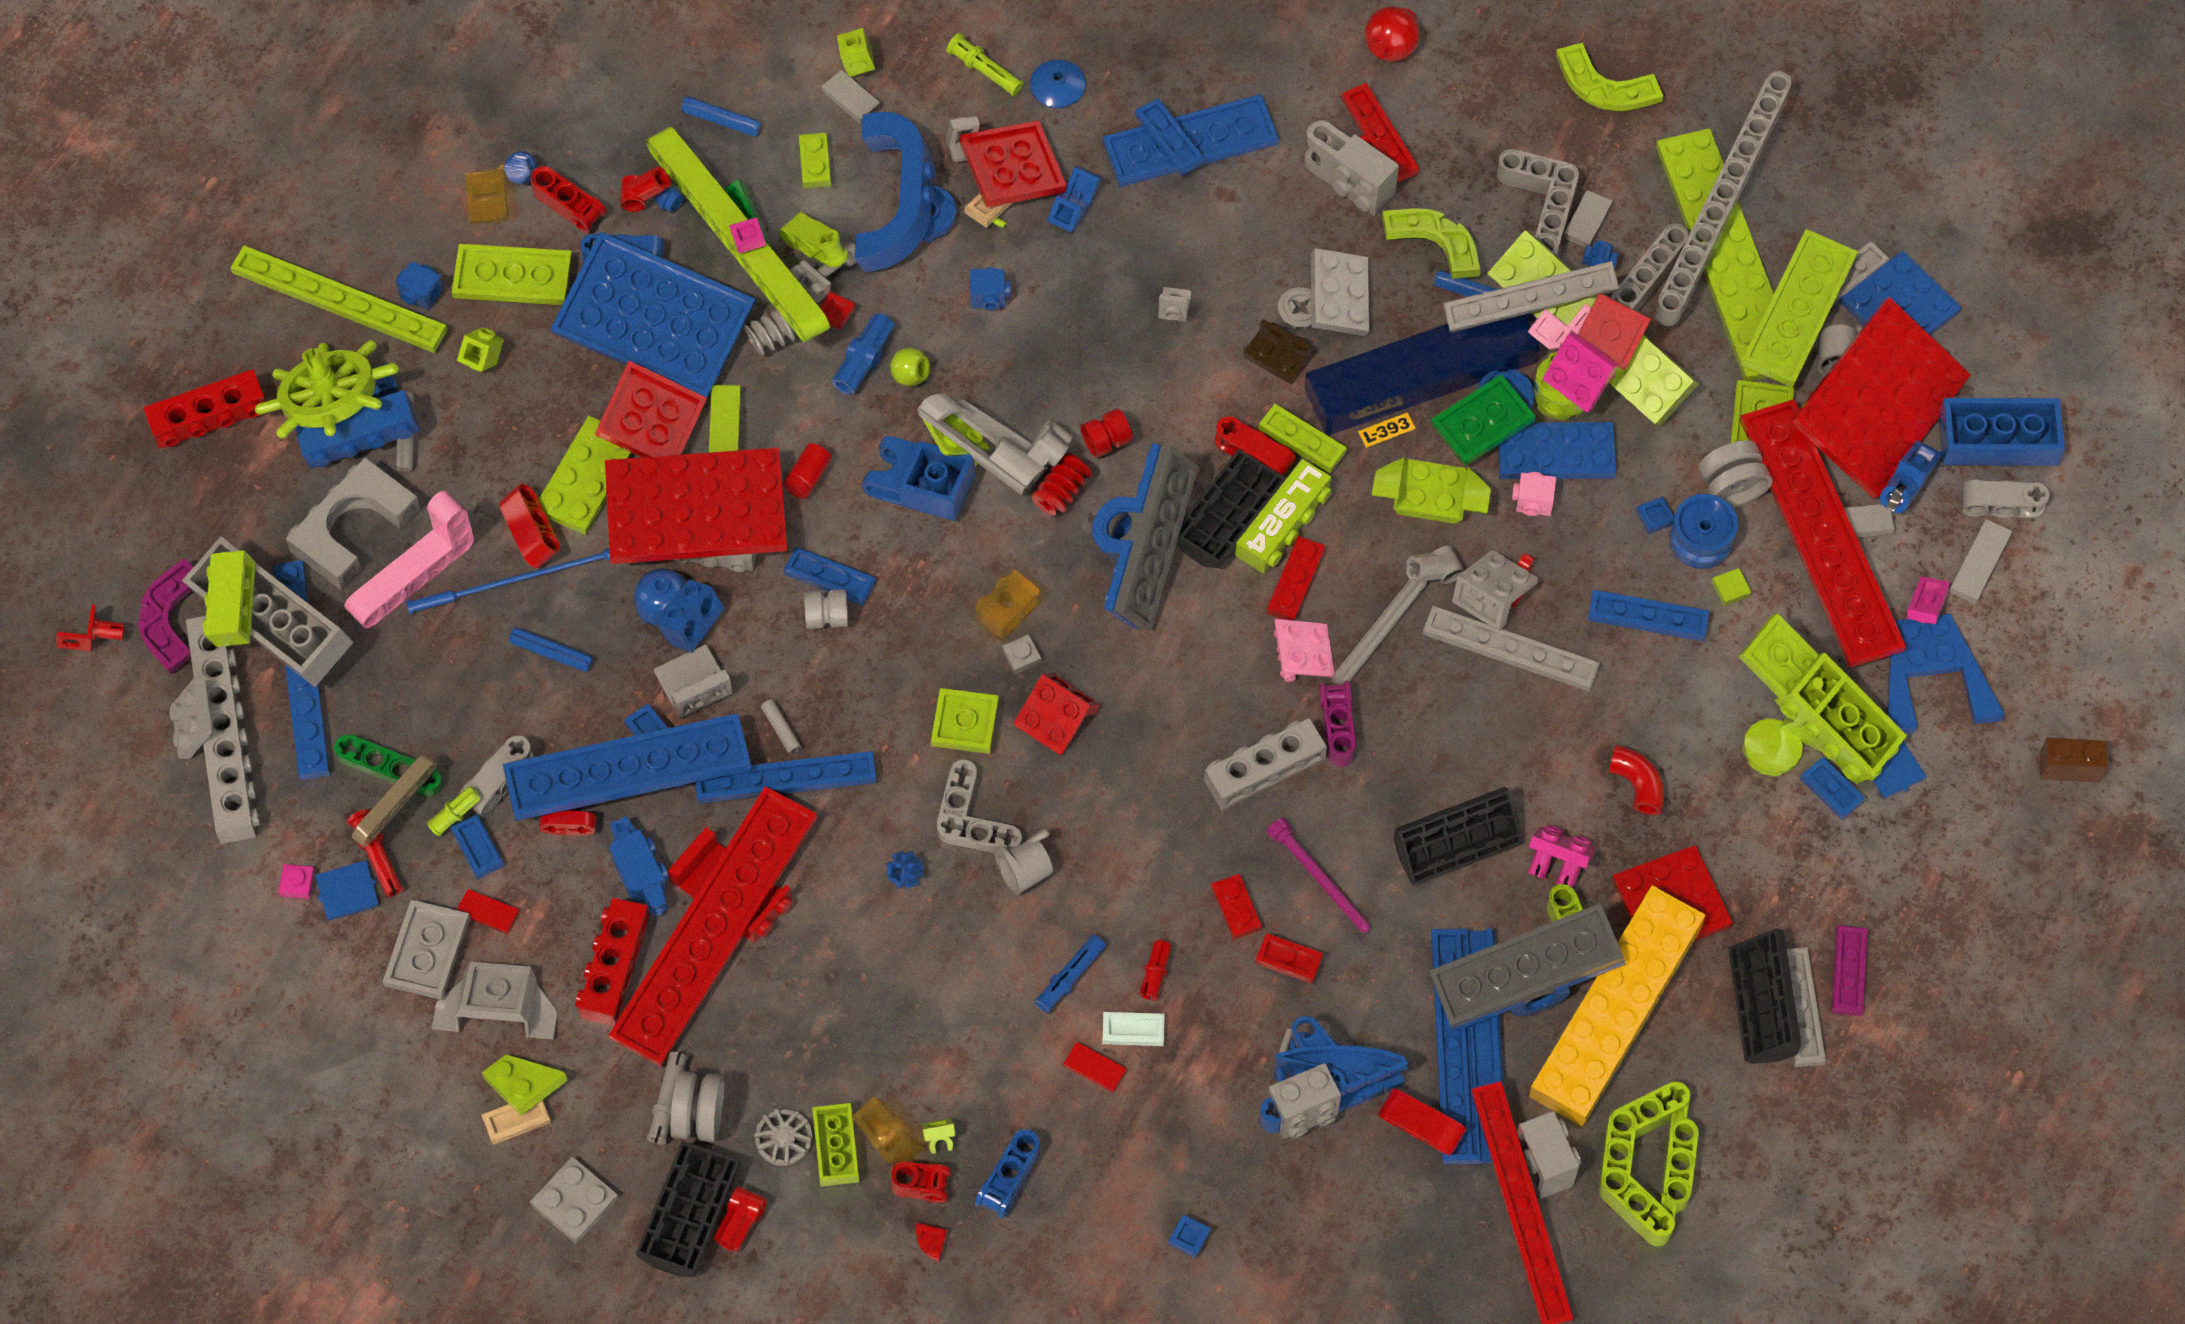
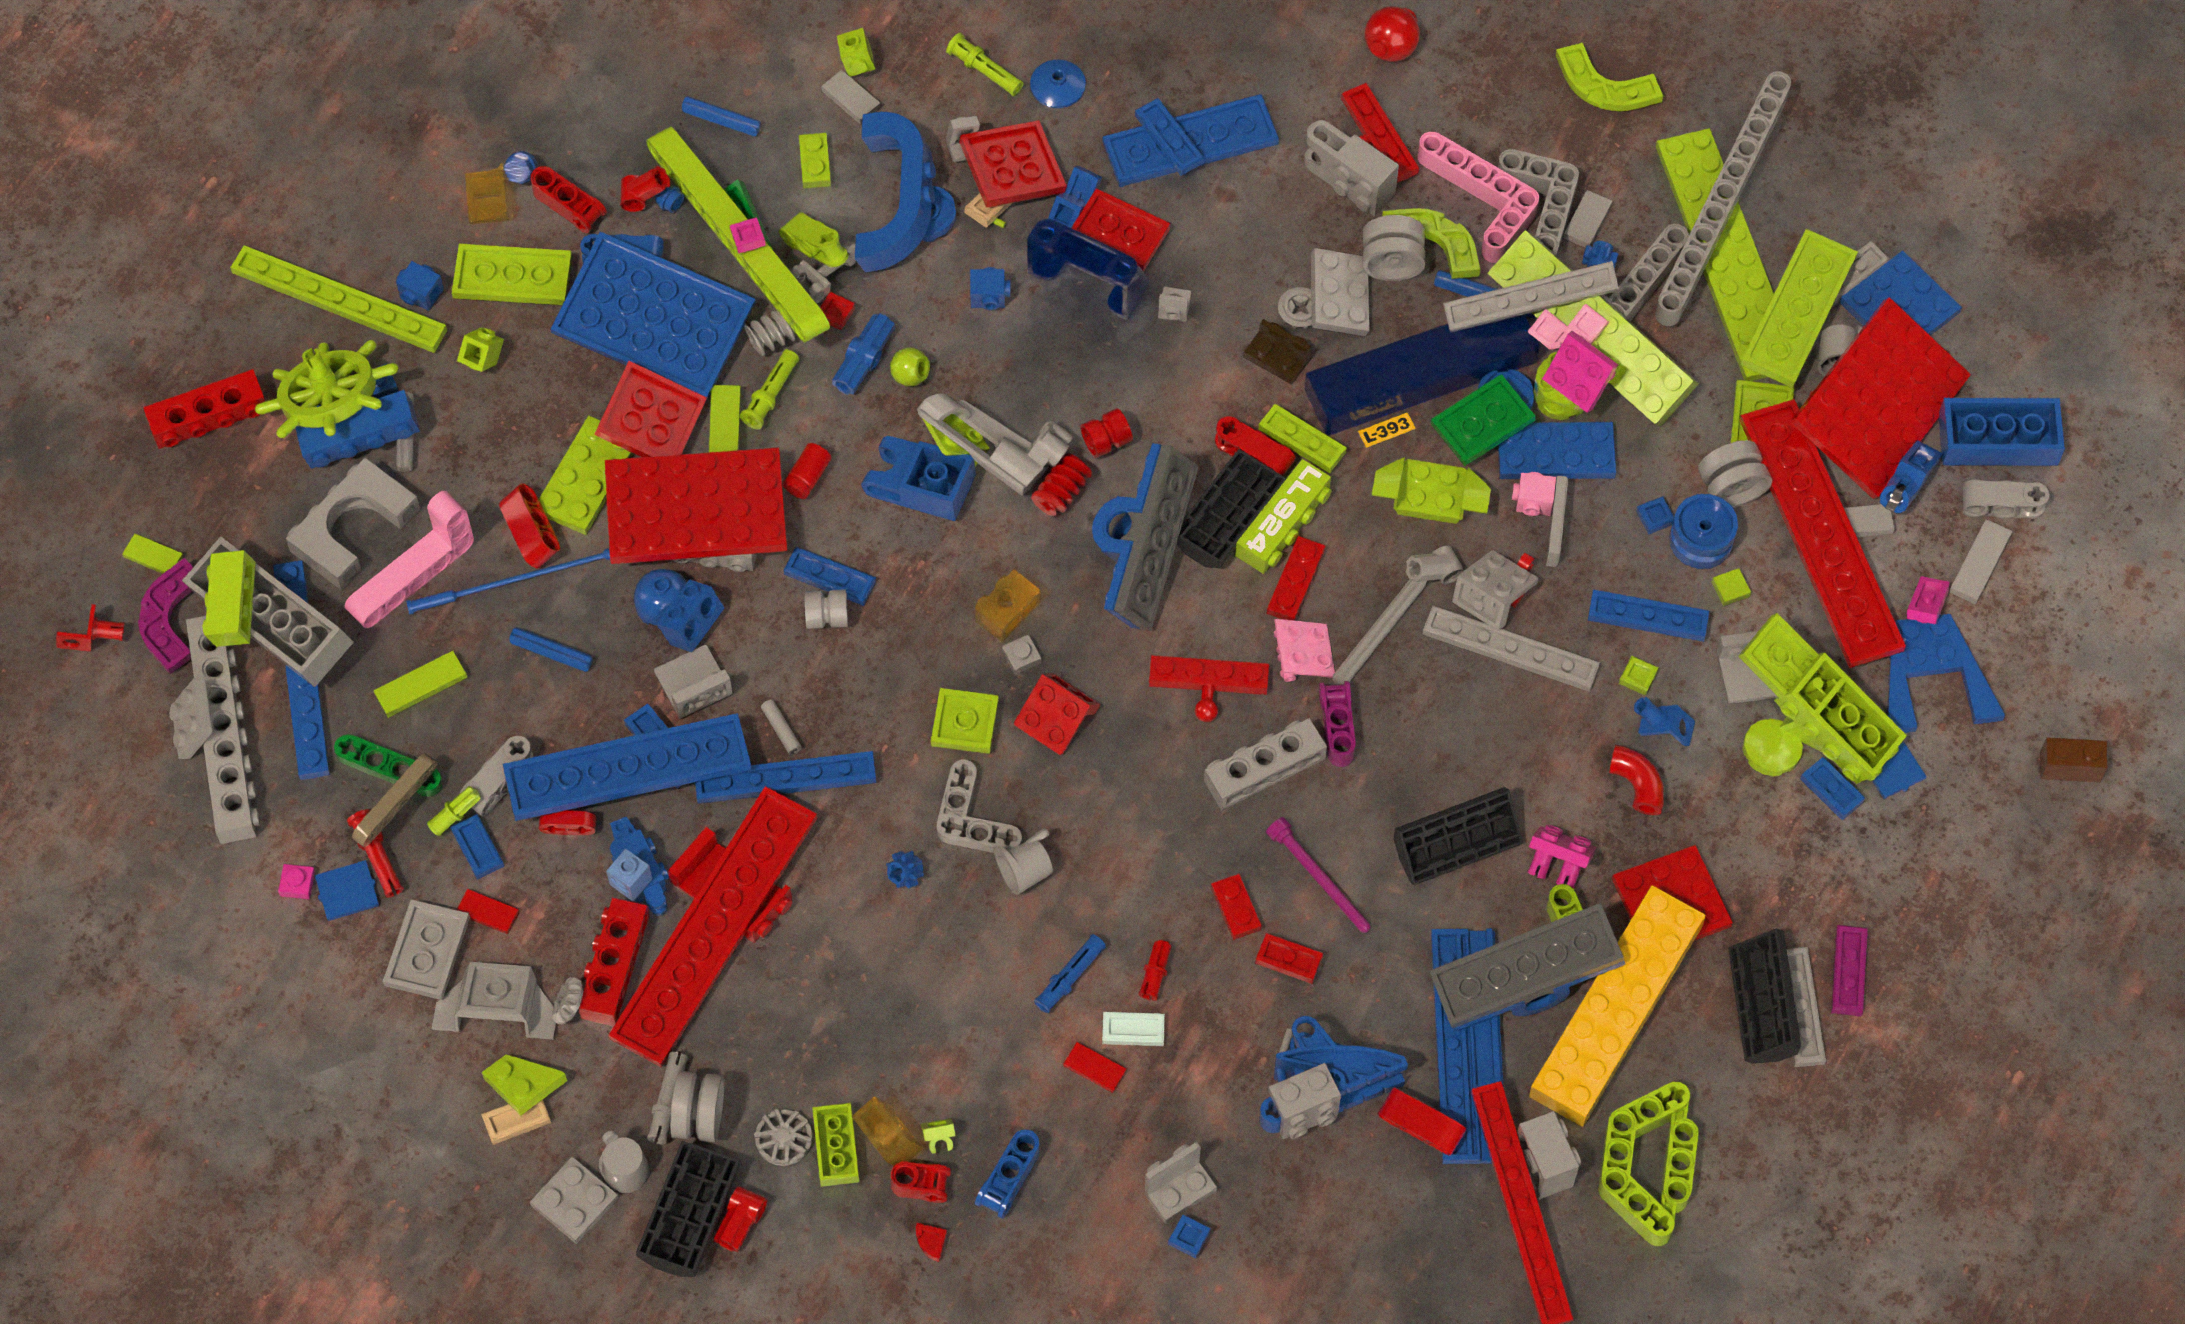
(151, 554): none -> lime piece
(420, 684): none -> lime tile
(567, 1000): none -> light grey gear
(623, 1164): none -> light grey hat
(629, 875): none -> medium blue brick
(764, 398): none -> lime pin
(1055, 244): none -> clear blue windscreen
(1122, 226): none -> red plate
(1178, 1183): none -> light grey bracket
(1209, 677): none -> red plate
(1393, 248): none -> light grey wheel
(1483, 188): none -> bright pink beam
(1557, 521): none -> light grey tile
(1614, 329): tile -> none
(1638, 675): none -> lime tile
(1663, 720): none -> blue bracket
(1738, 679): none -> light grey bracket

